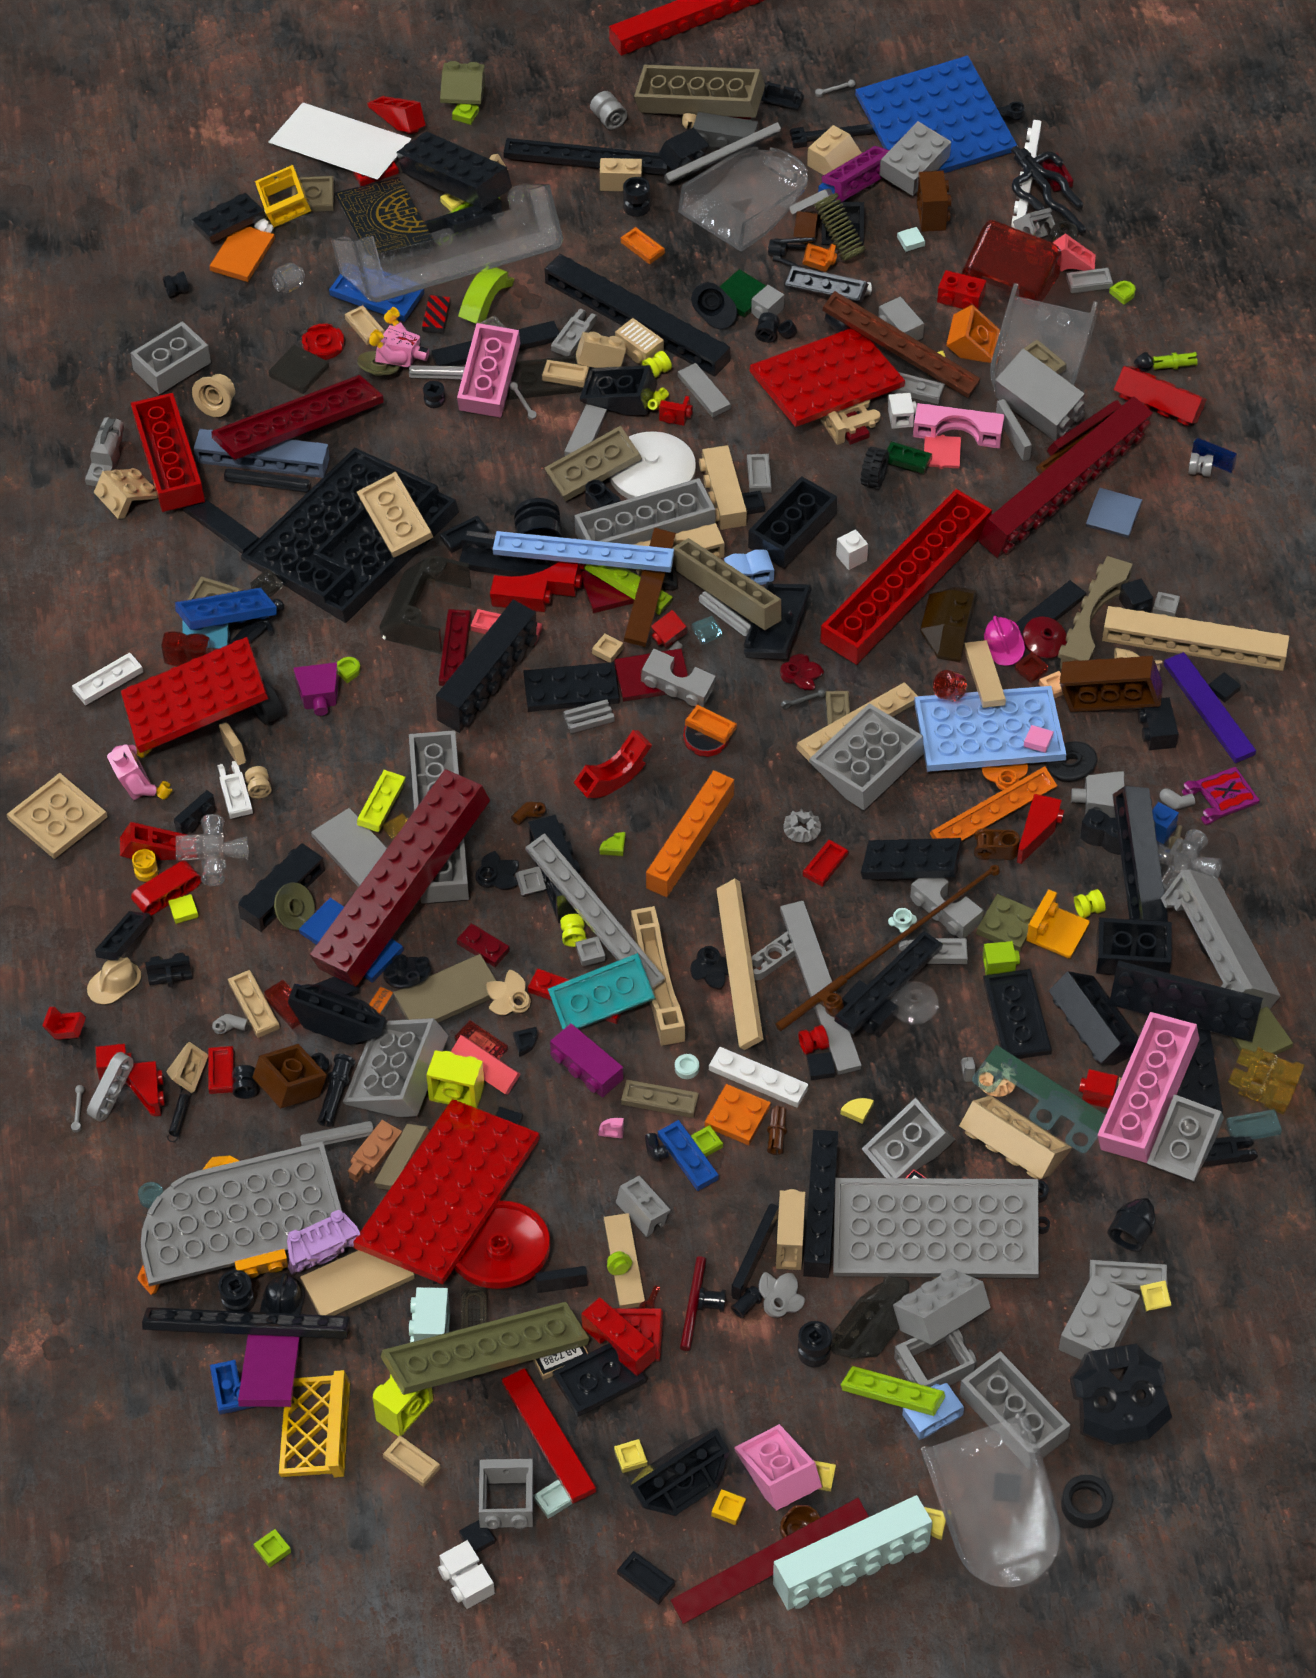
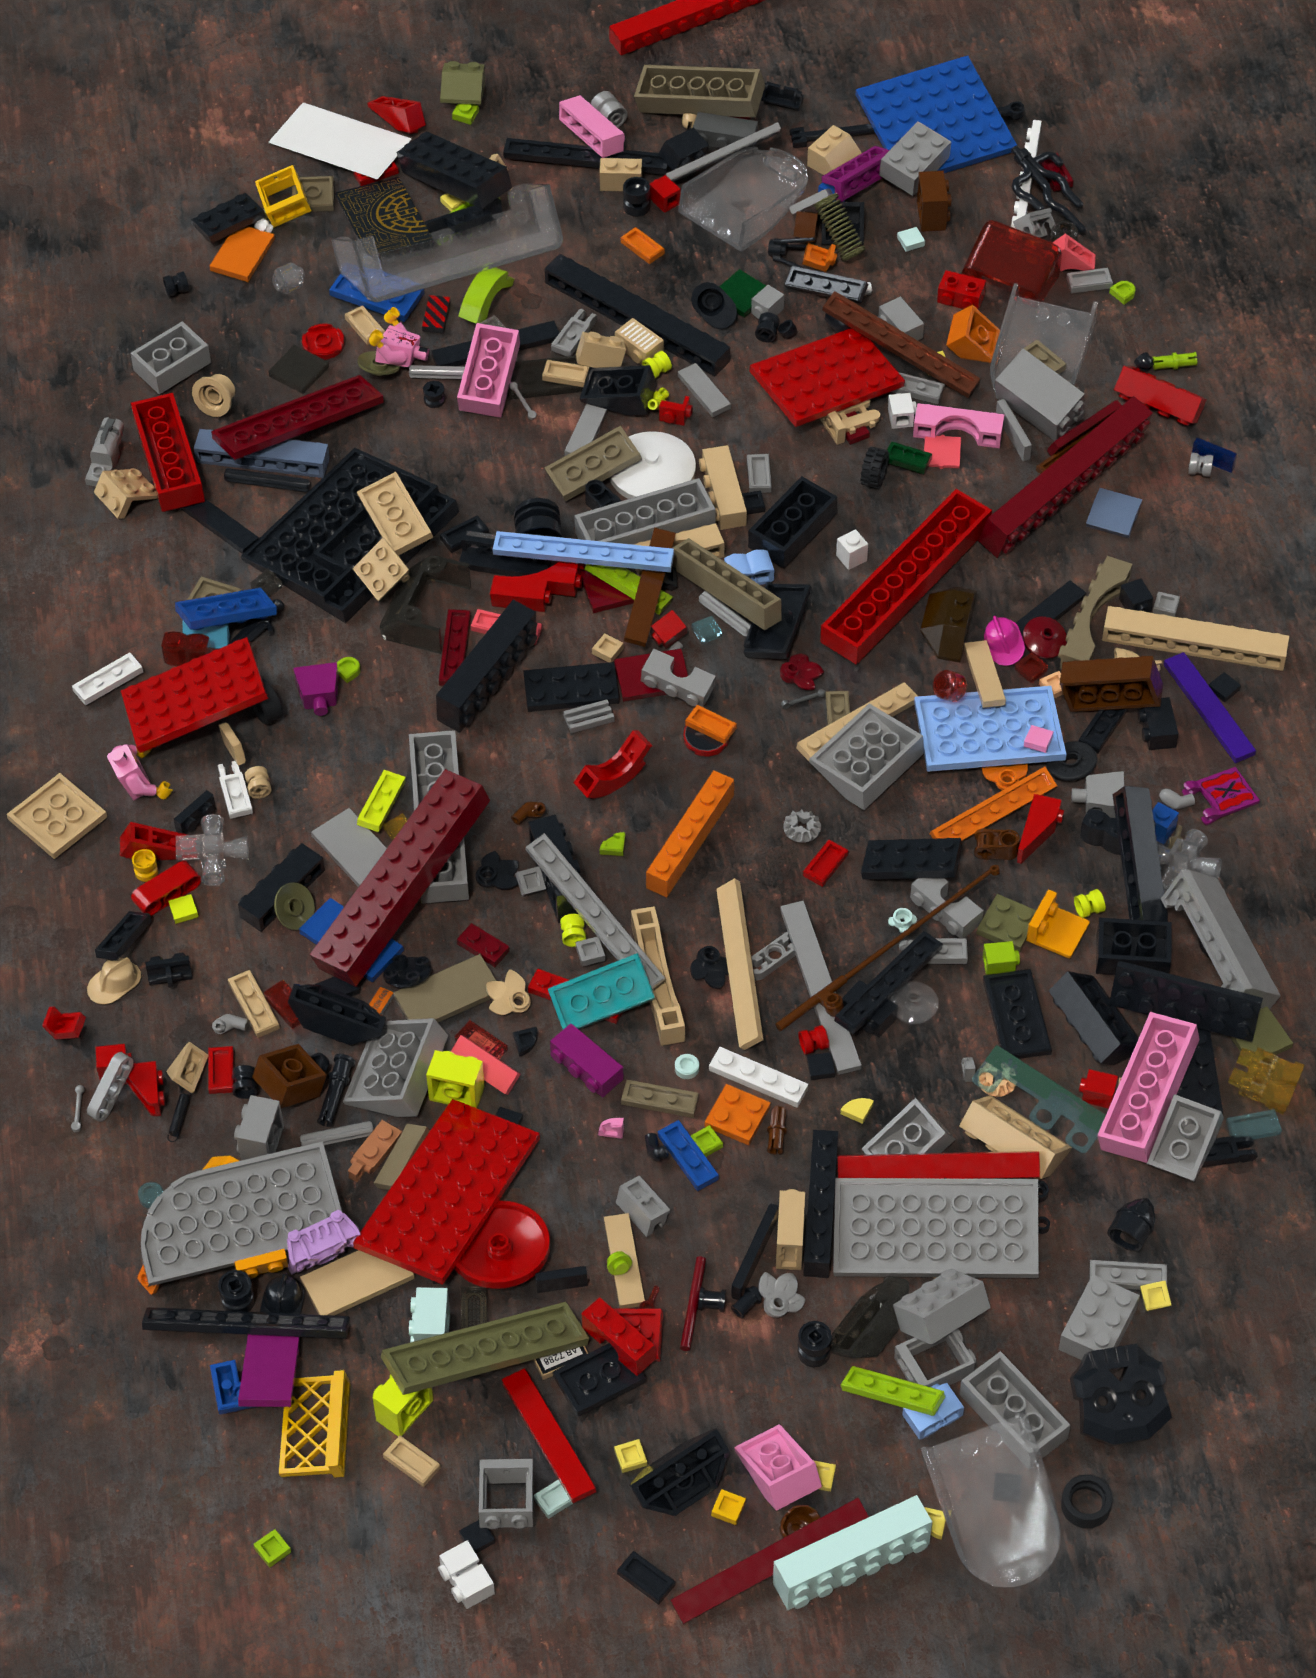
(259, 1128): none -> light grey brick
(381, 569): none -> tan hinge
(591, 126): none -> bright pink brick
(665, 193): none -> red brick
(819, 92): light grey hinge -> none
(941, 1165): none -> red tile
(1102, 727): none -> black tile

